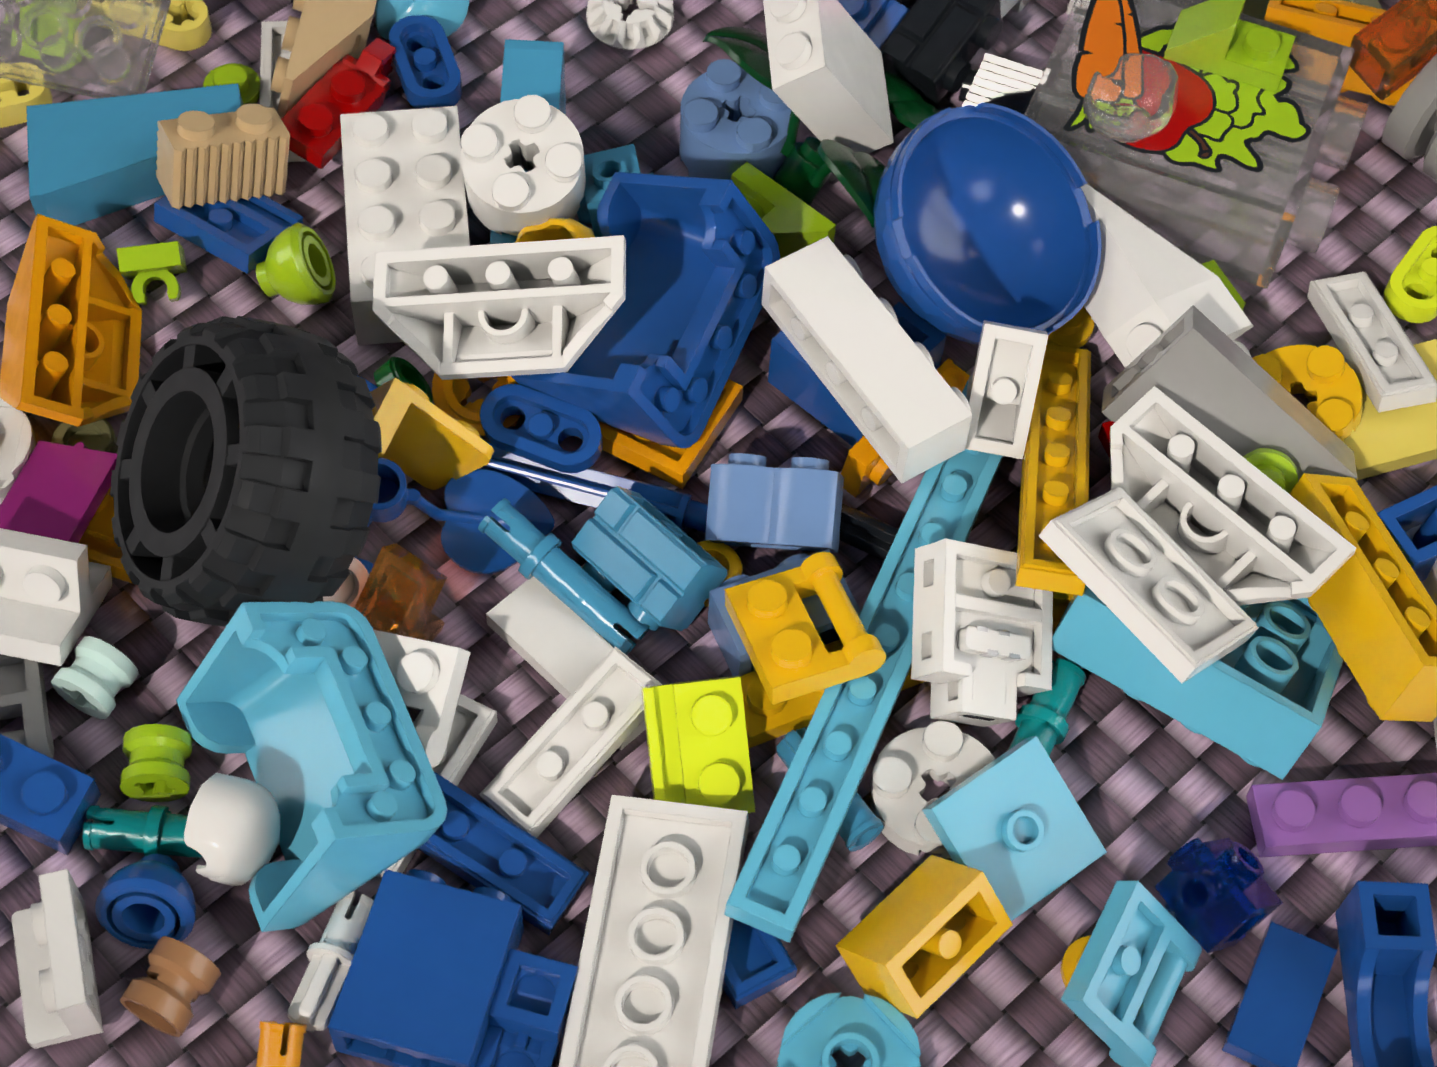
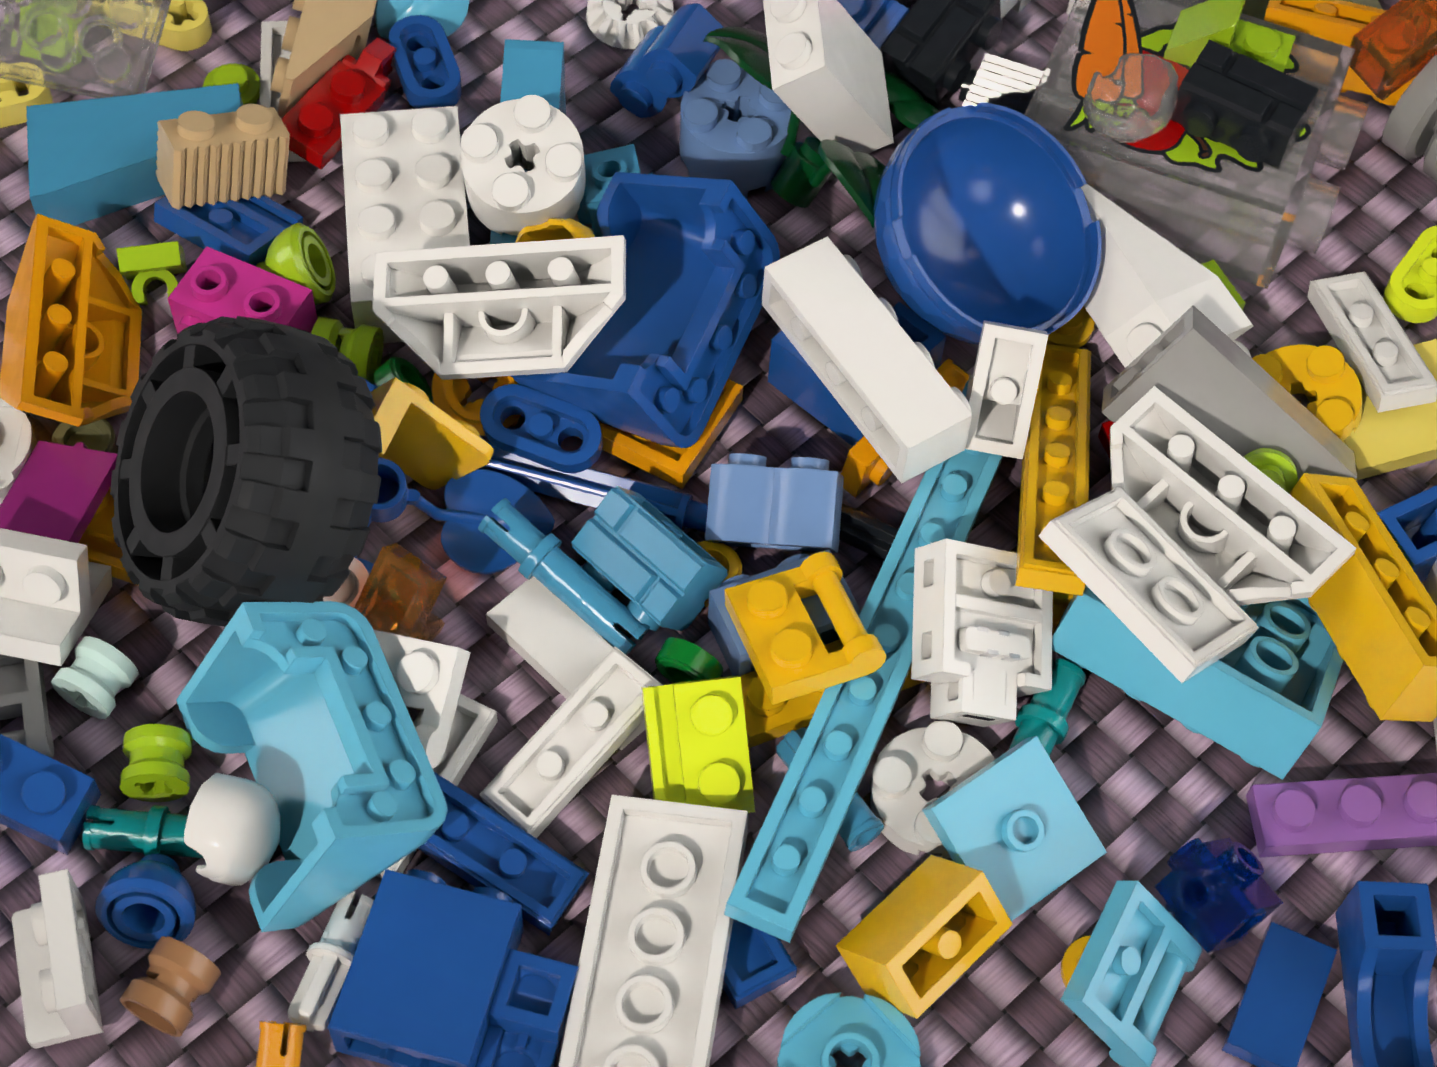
(232, 288): none -> dark pink brick
(359, 345): none -> lime wheel
(666, 62): none -> blue brick
(686, 662): none -> green tile
(784, 214): lime slope -> none
(1244, 104): none -> black brick

